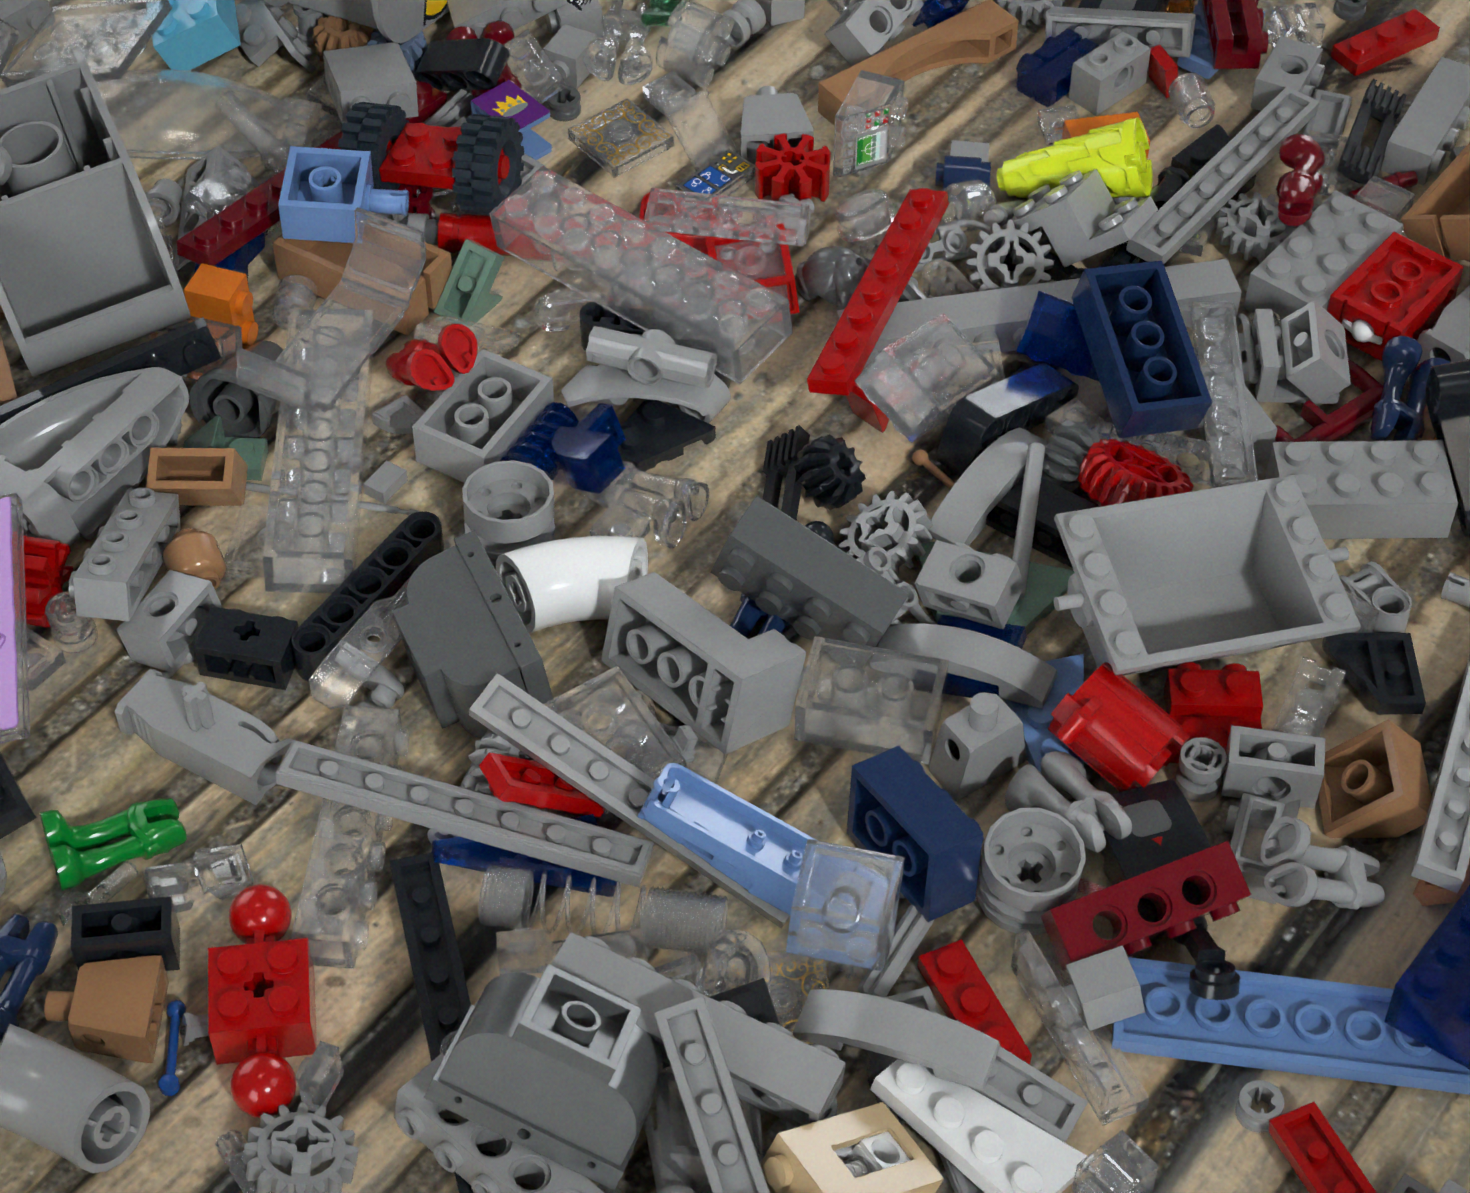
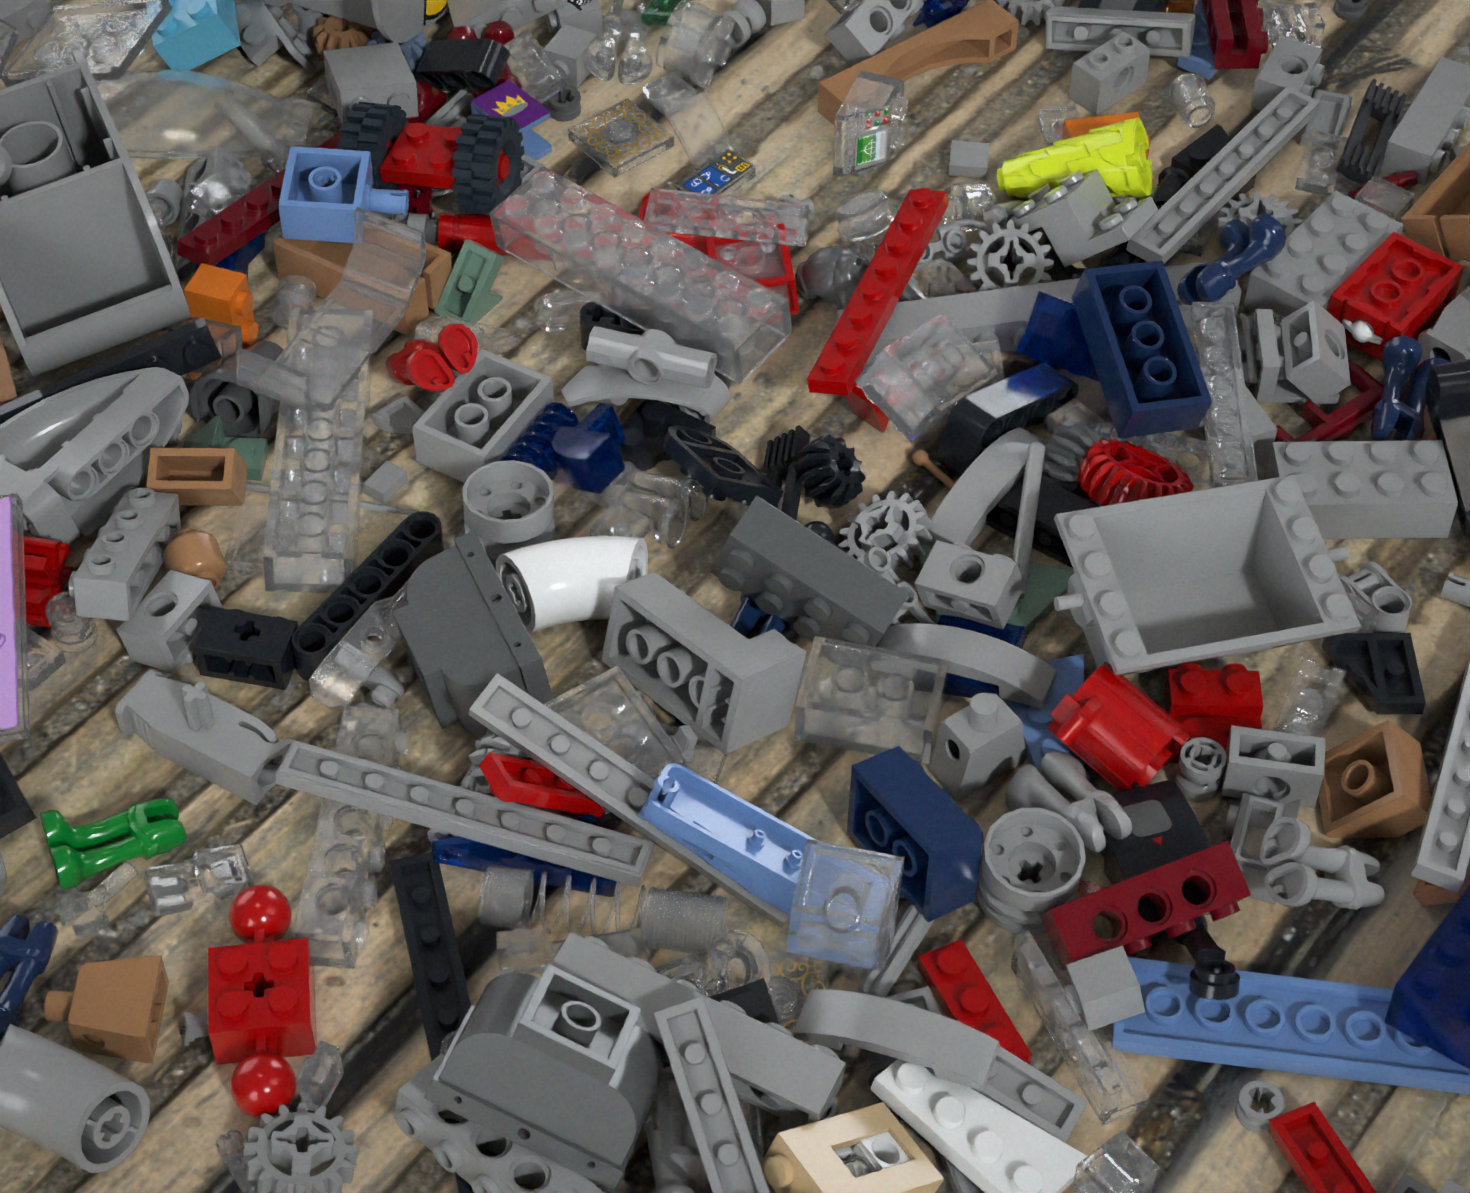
(126, 931): black brick -> none
(169, 1083): blue hinge -> none
(718, 467): none -> black plate
(771, 115): light grey torso -> none
(792, 169): red gear -> none
(961, 169): dark blue brick -> none
(1049, 69): clear blue brick -> none
(1162, 69): red tile -> none
(1244, 250): none -> dark blue piece
(1303, 184): dark red piece -> none
(1385, 42): red plate -> none

